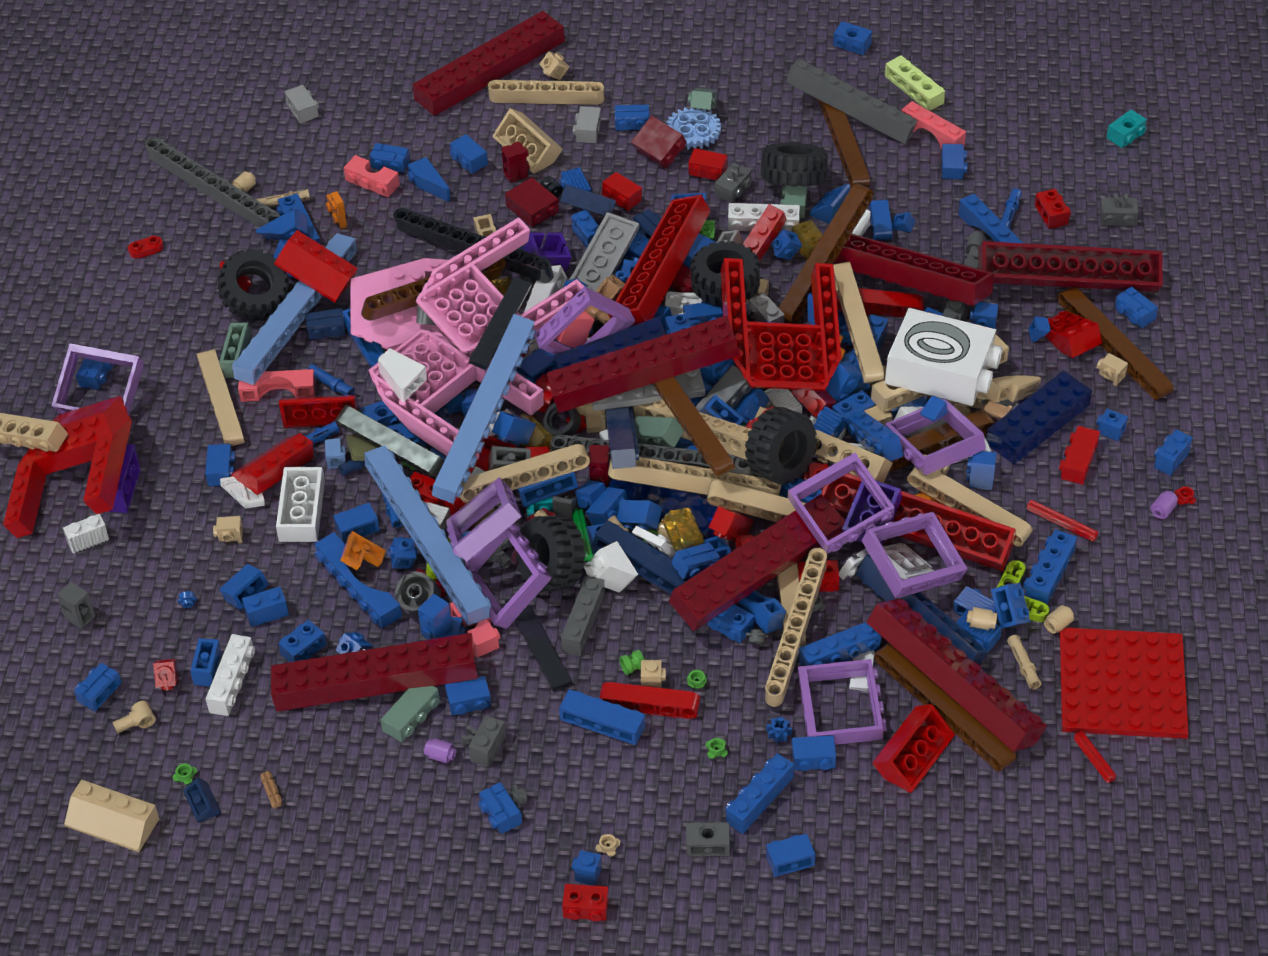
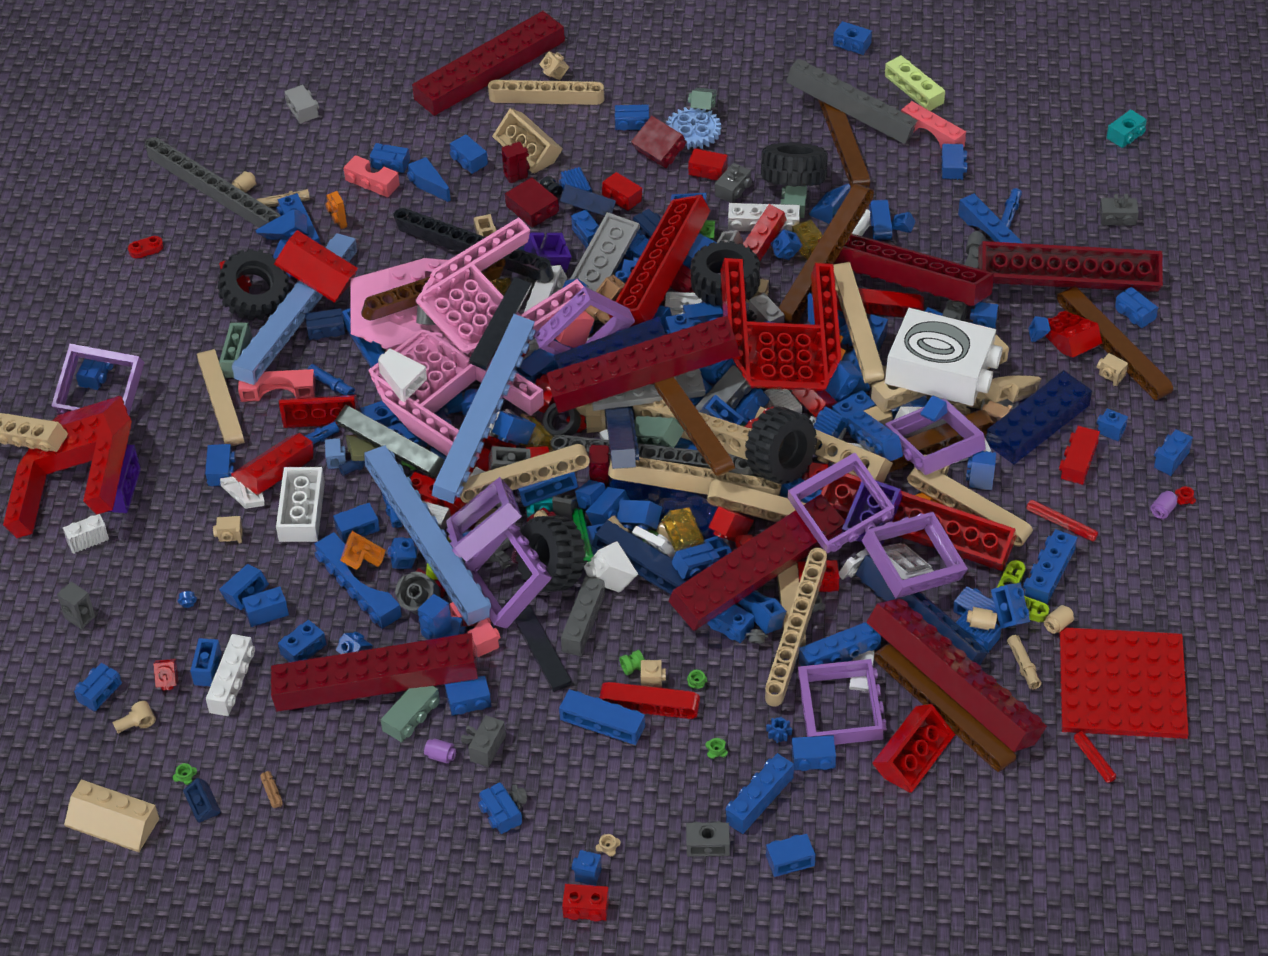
(588, 124): light grey brick -> none
(1052, 208): red brick -> none

